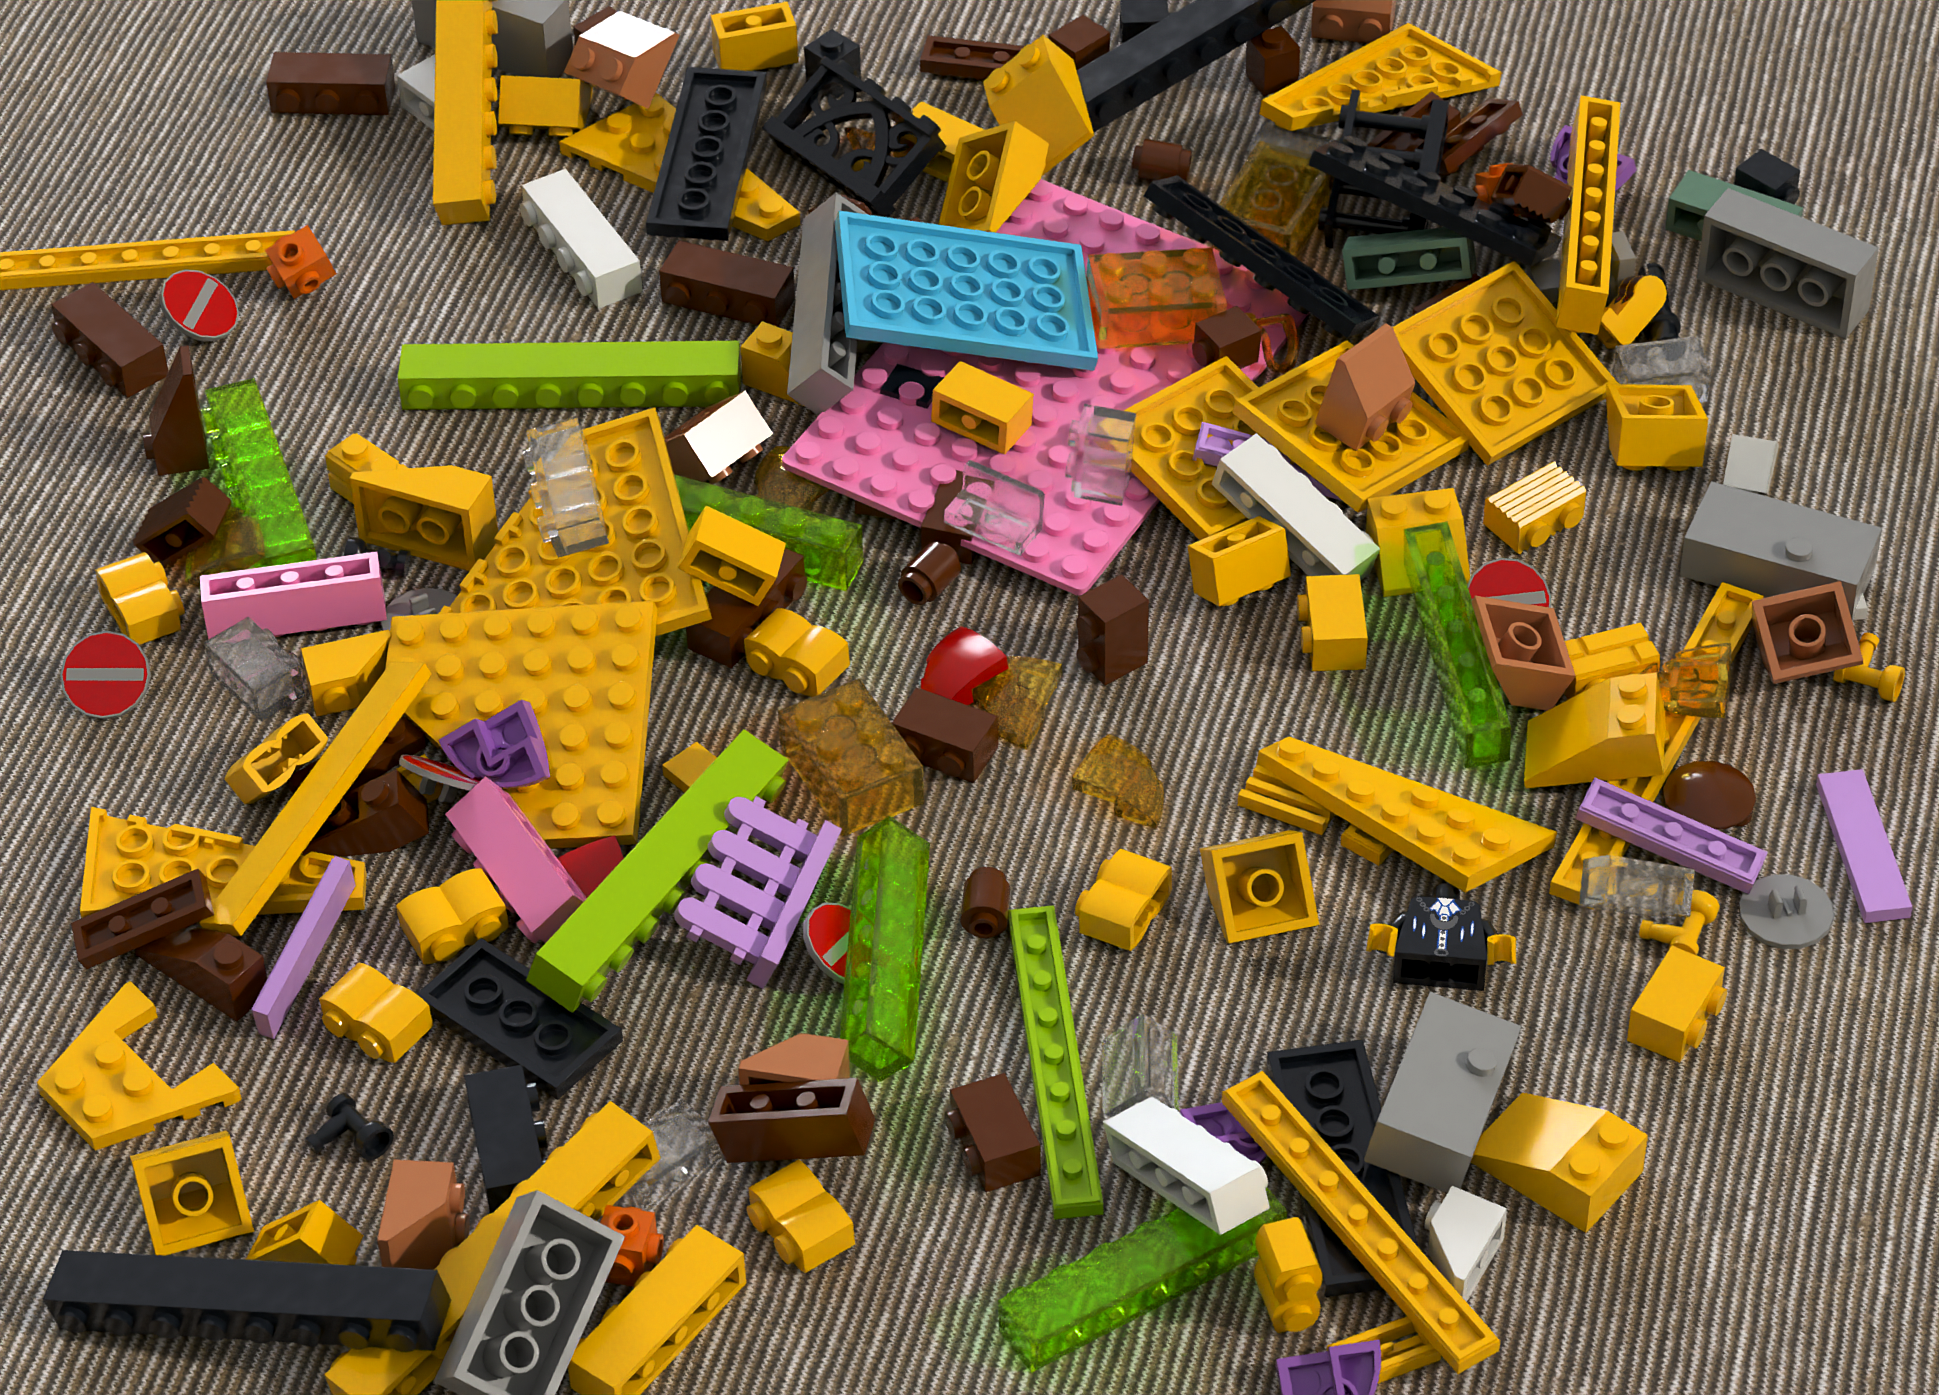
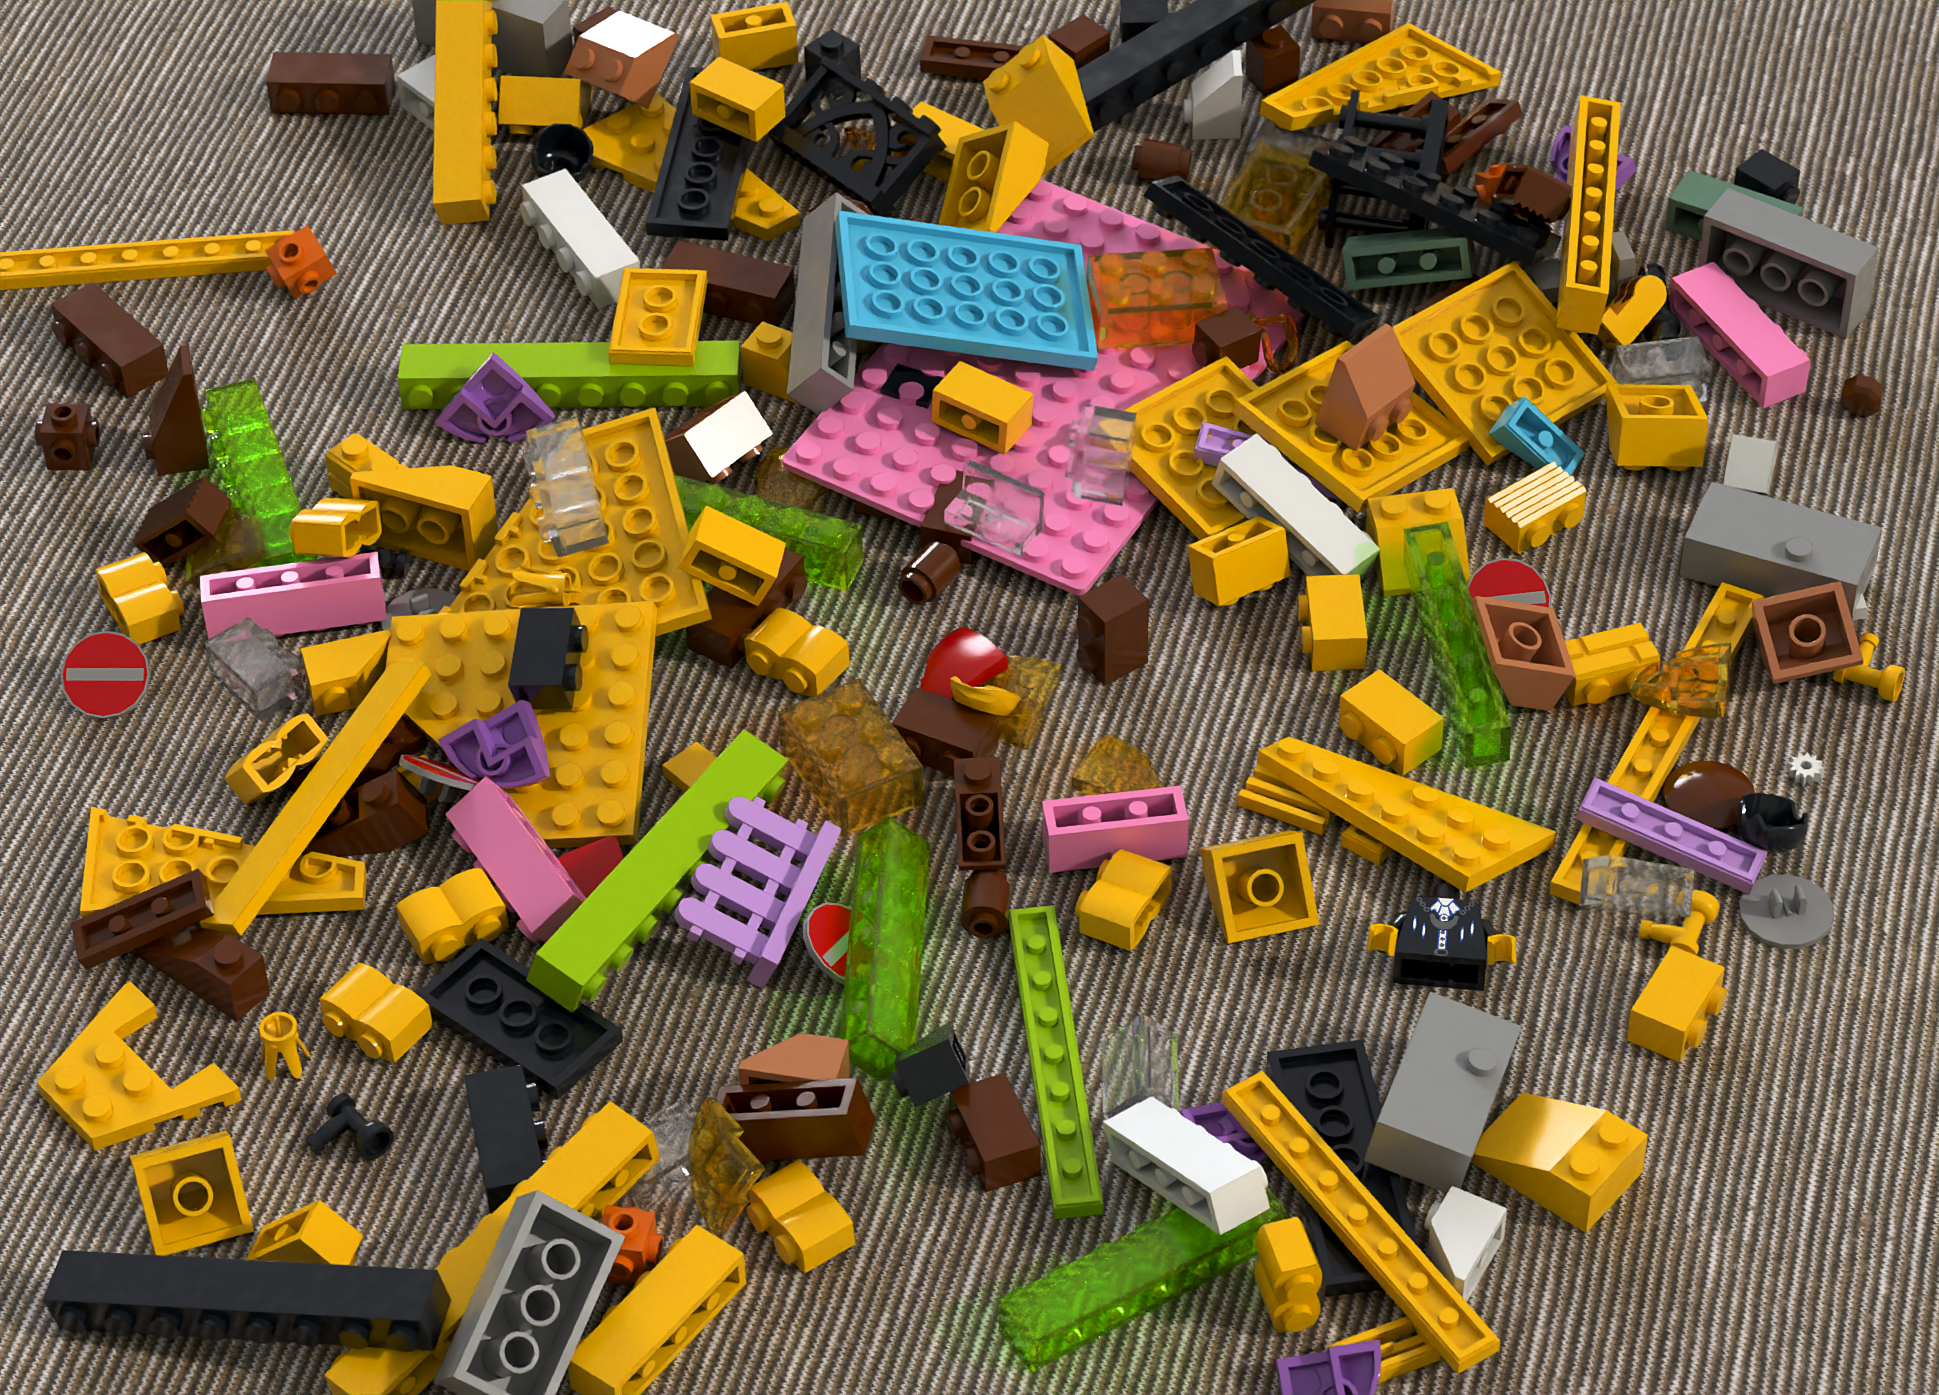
(67, 436): none -> reddish brown brick
(199, 305): red piece -> none
(280, 1034): none -> yellow piece
(303, 947): lavender tile -> none
(336, 527): none -> yellow brick
(421, 1215): nougat slope -> none
(494, 405): none -> medium lavender brick
(543, 588): none -> yellow piece
(548, 657): none -> black brick
(562, 148): none -> black hair
(658, 317): none -> yellow tile
(720, 1166): none -> clear yellow brick
(737, 99): none -> yellow brick
(931, 1066): none -> black slope
(979, 814): none -> reddish brown slope
(986, 698): none -> yellow piece
(1093, 828): none -> bright pink brick
(1217, 100): none -> white slope
(1390, 722): none -> yellow brick
(1534, 437): none -> medium azure slope
(1600, 734): yellow slope -> none
(1739, 334): none -> bright pink brick
(1770, 822): none -> black hair
(1805, 769): none -> white piece
(1862, 396): none -> reddish brown tile
(1864, 846): lavender tile -> none

